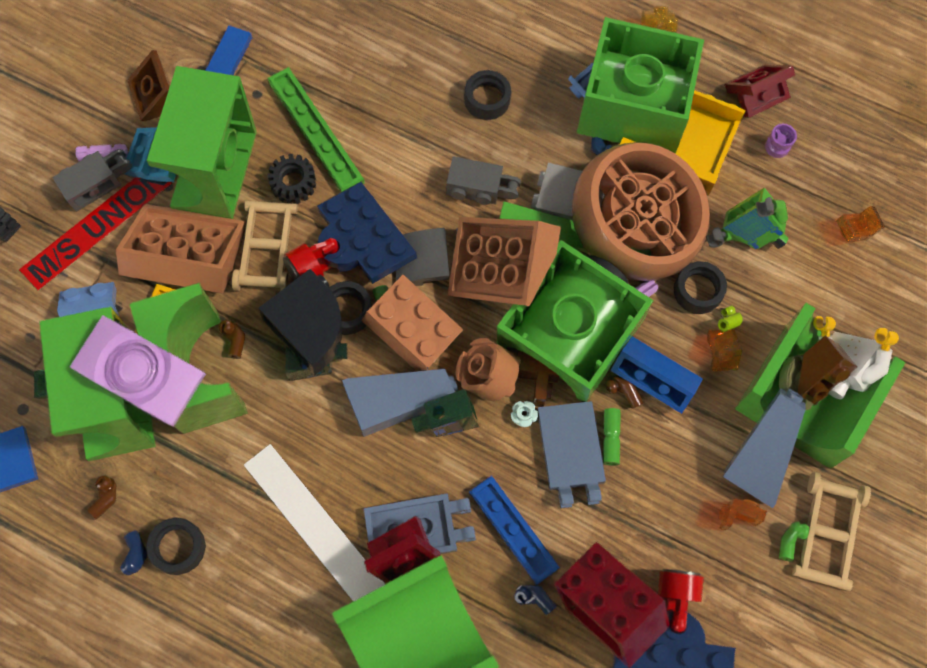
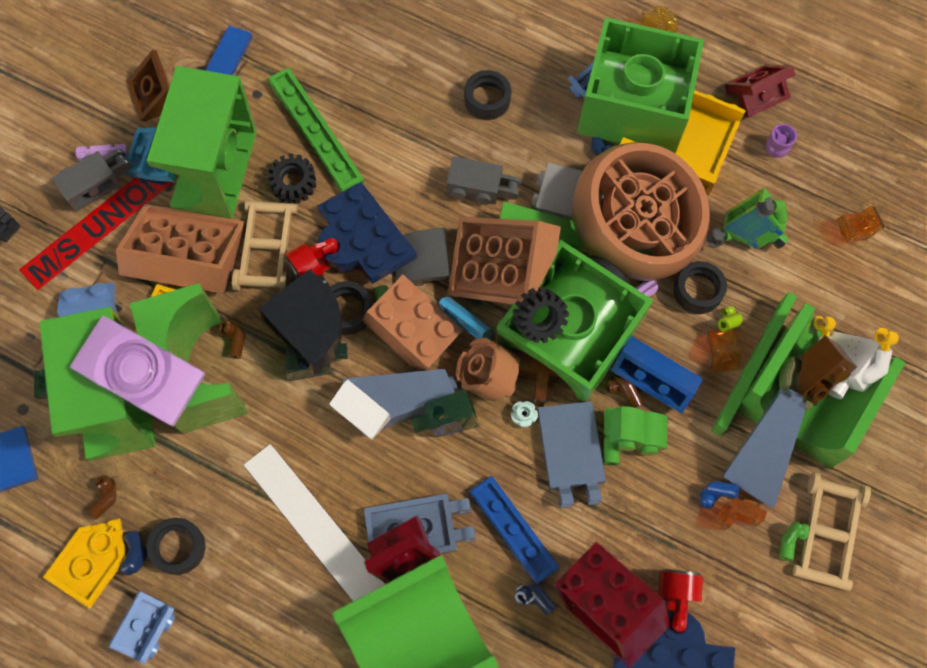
(89, 561): none -> yellow tile
(142, 627): none -> medium blue bracket
(360, 409): none -> white slope
(466, 319): none -> dark azure slope
(550, 324): none -> black tyre
(638, 430): none -> bright green brick
(715, 490): none -> blue arm
(753, 364): none -> bright green tile

